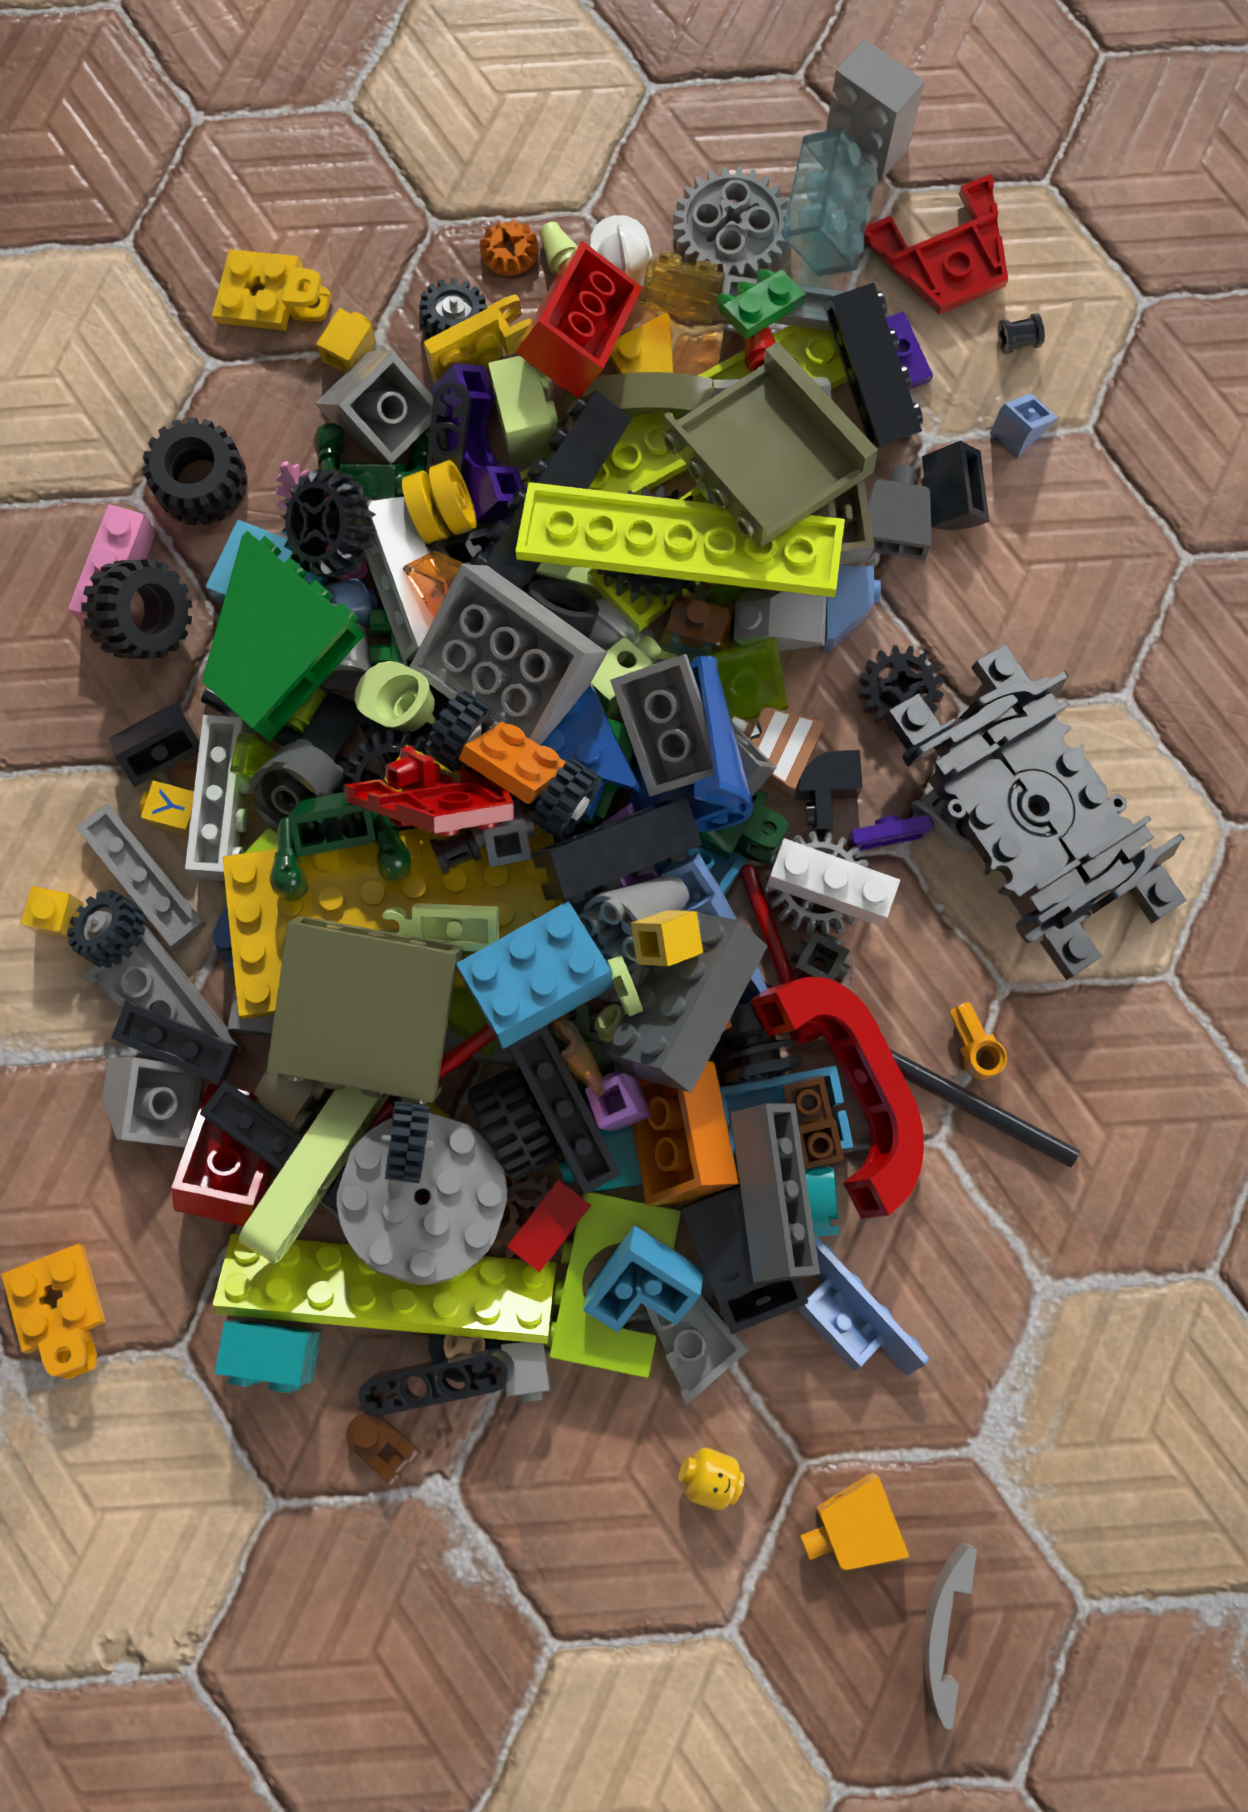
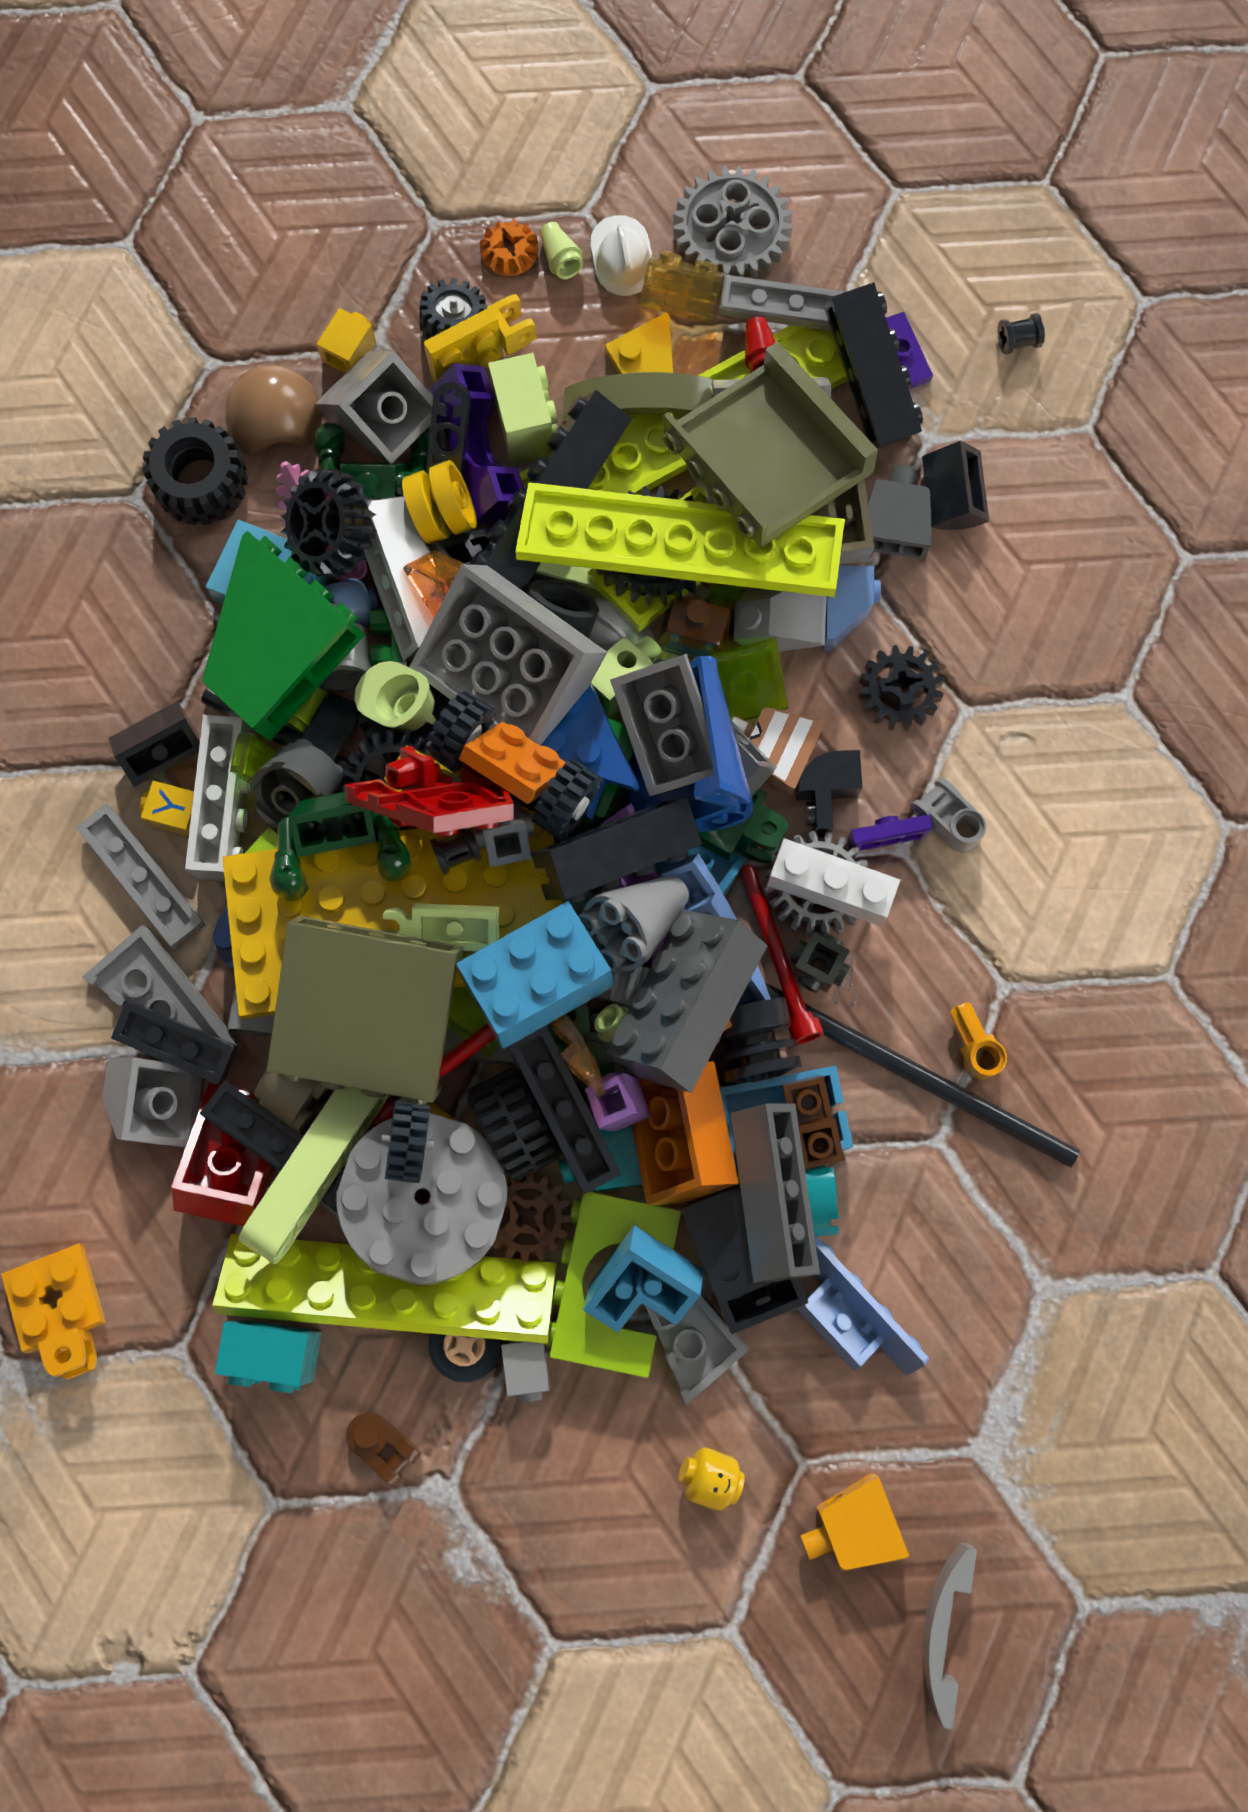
(50, 911): yellow brick -> none
(106, 929): black wheel -> none
(111, 616): black tyre -> none
(119, 537): bright pink arch -> none
(272, 407): none -> medium nougat cylinder
(284, 291): yellow plate -> none
(434, 1376): black beam -> none
(549, 1226): red tile -> none
(579, 320): red brick -> none
(624, 986): yellowish green tile -> none
(666, 938): yellow brick -> none
(761, 303): green plate -> none
(830, 202): clear light blue brick -> none
(874, 1077): red arch -> none
(875, 104): light grey piece -> none
(953, 264): red wing -> none
(1021, 423): medium blue slope -> none
(1074, 815): piece -> none

